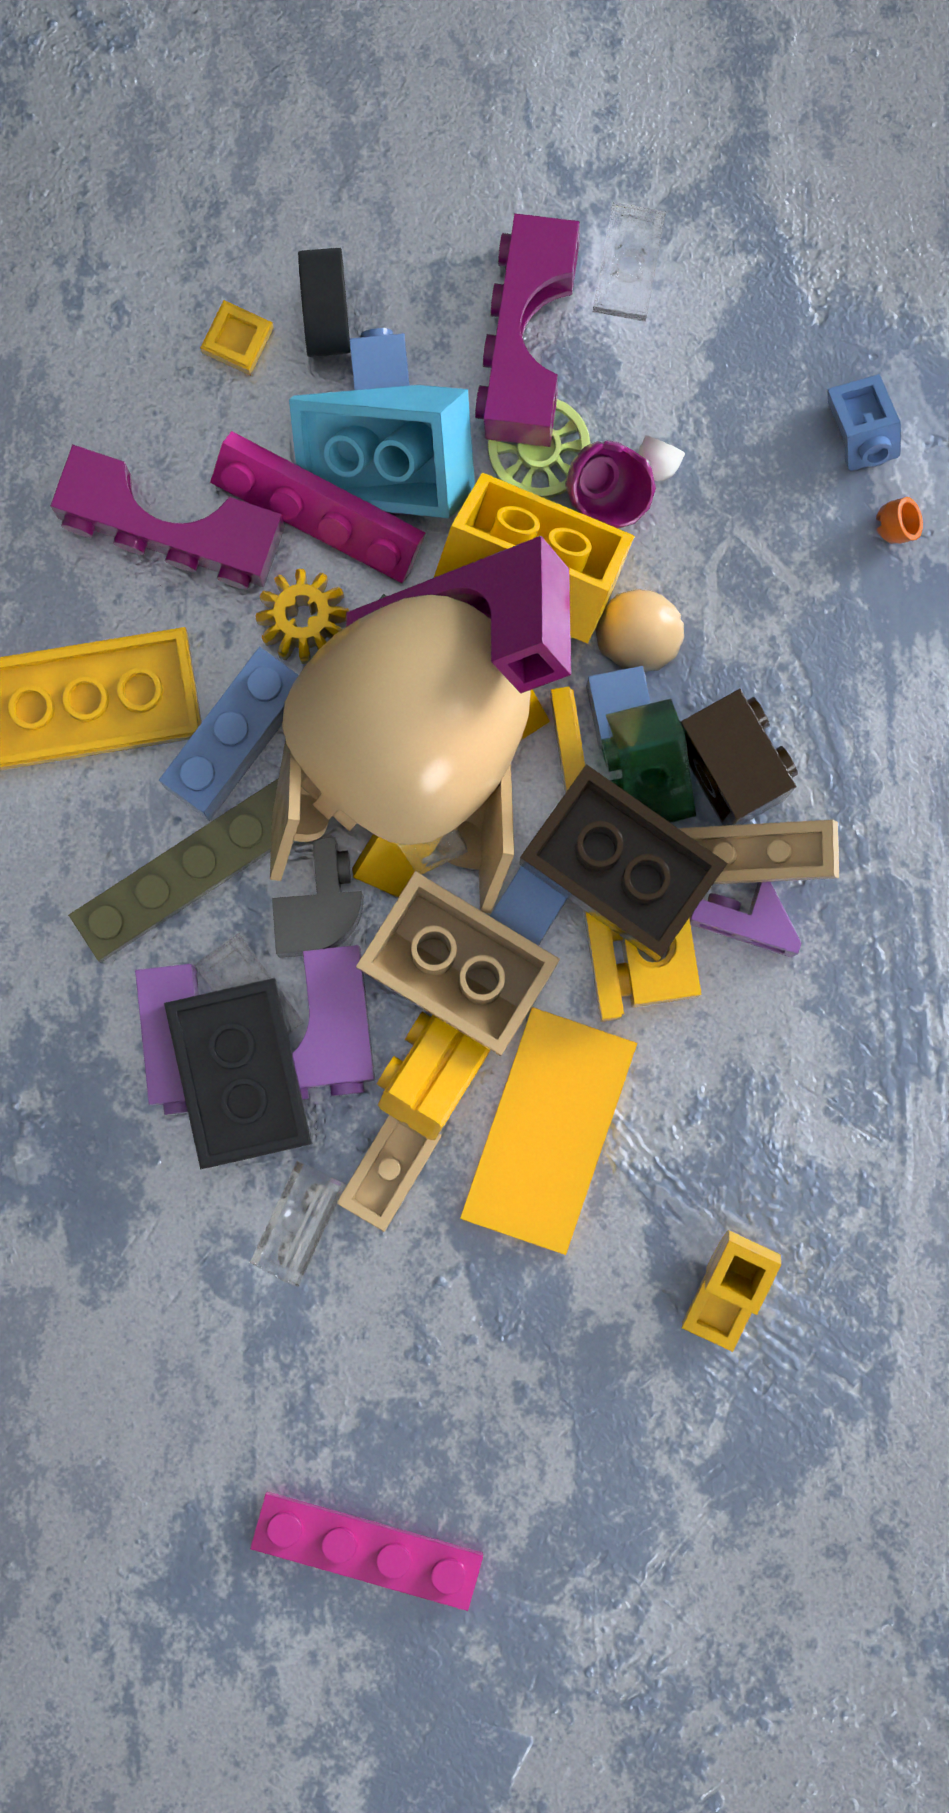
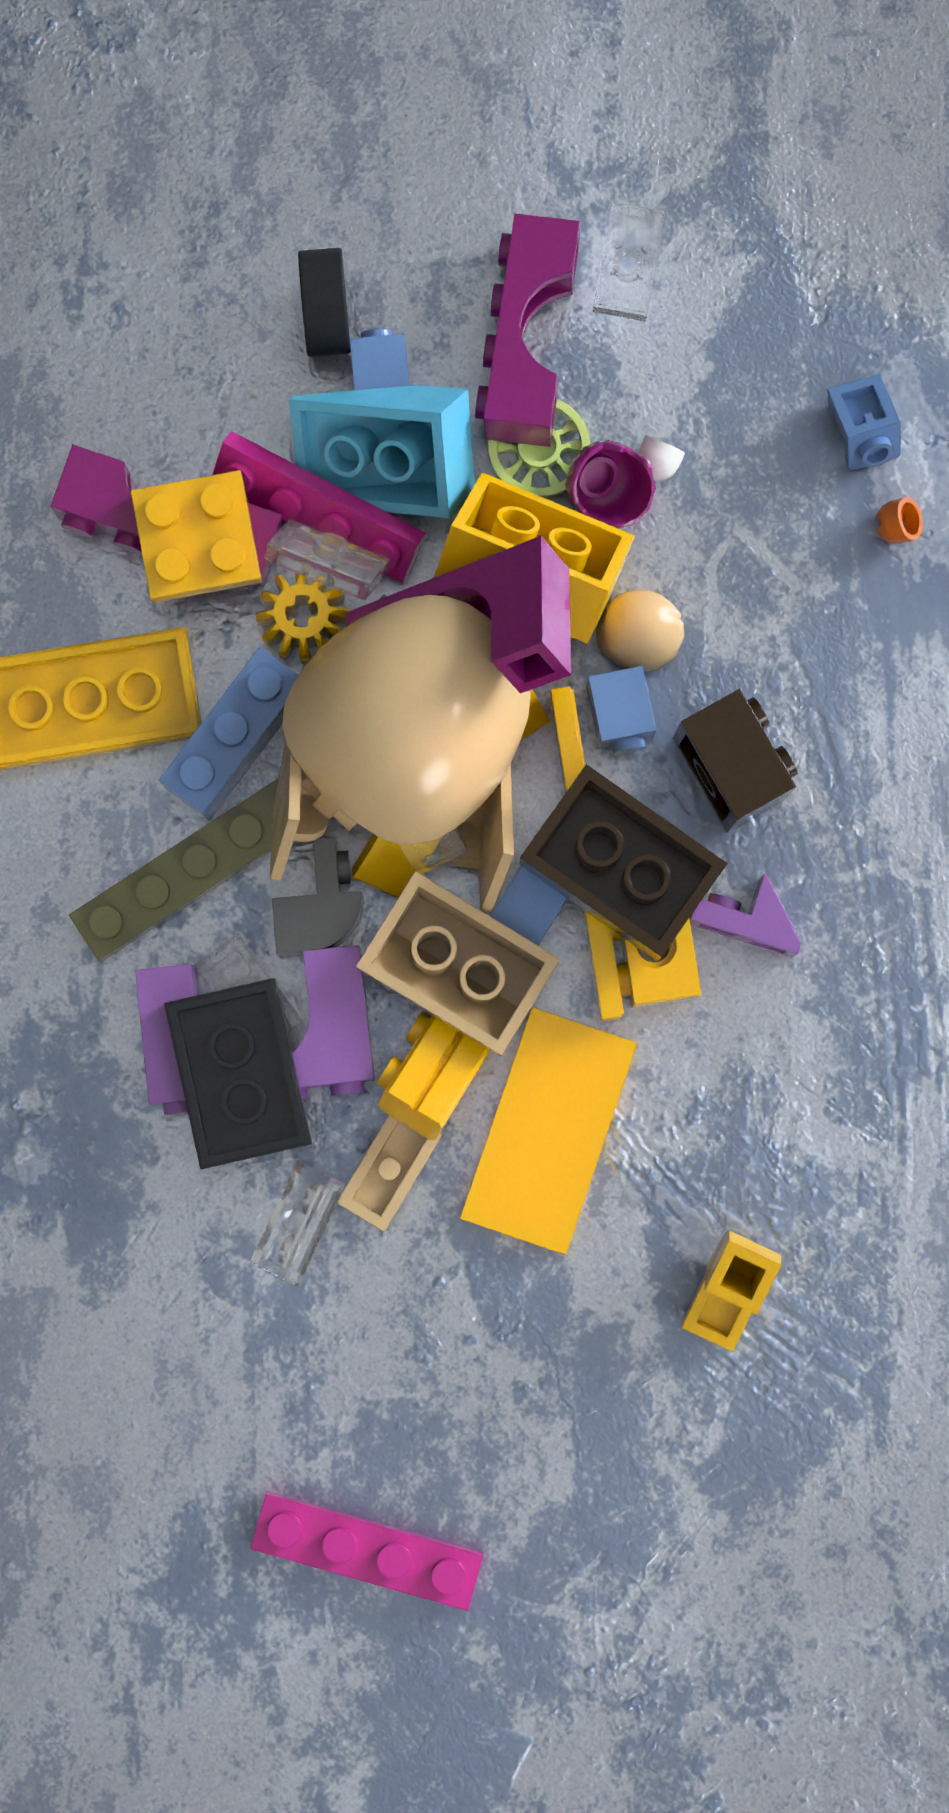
(196, 536): none -> yellow plate
(237, 337): yellow tile -> none
(327, 559): none -> clear plate
(651, 758): clear green brick -> none
(773, 850): tan plate -> none

